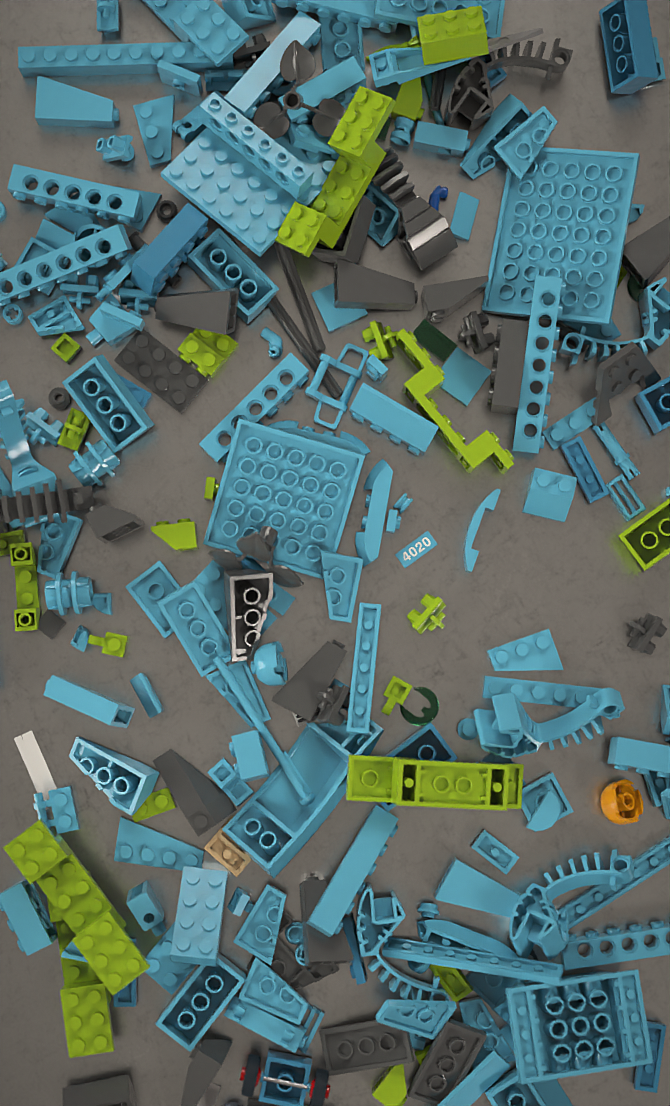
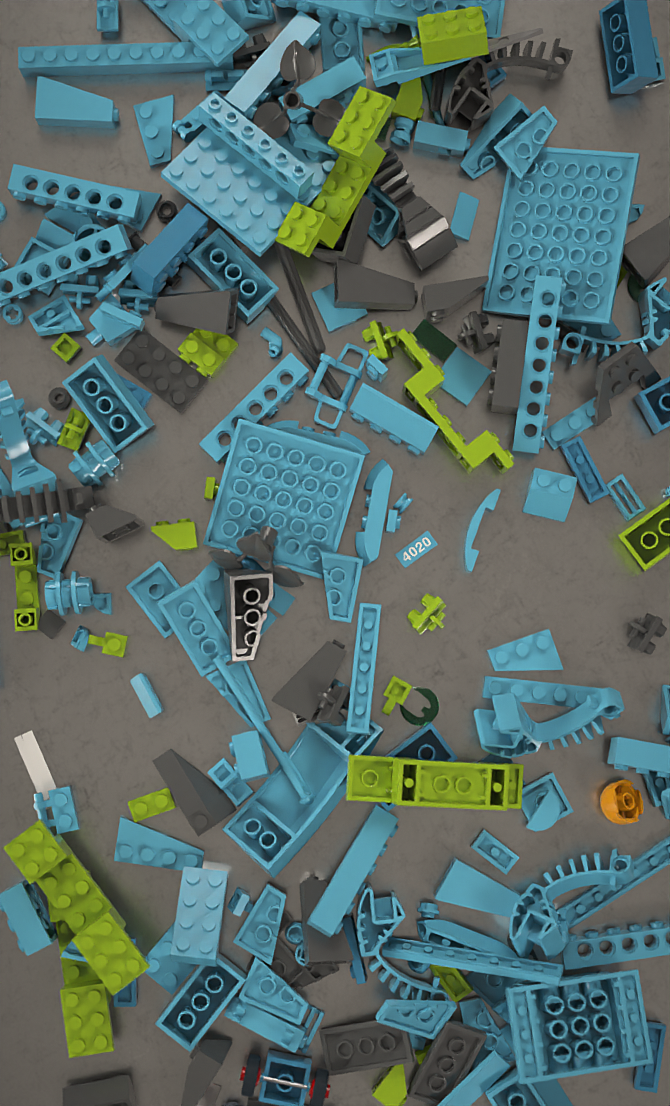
(89, 702): medium azure slope -> none
(116, 148): medium azure hips -> none
(118, 776): medium azure wedge -> none
(146, 908): medium azure torso -> none
(180, 78): medium azure plate -> none
(227, 852): tan wing -> none
(270, 665): medium azure cylinder -> none
(438, 192): blue arm -> none
(467, 729): medium azure plate -> none
(616, 450): medium azure pin -> none

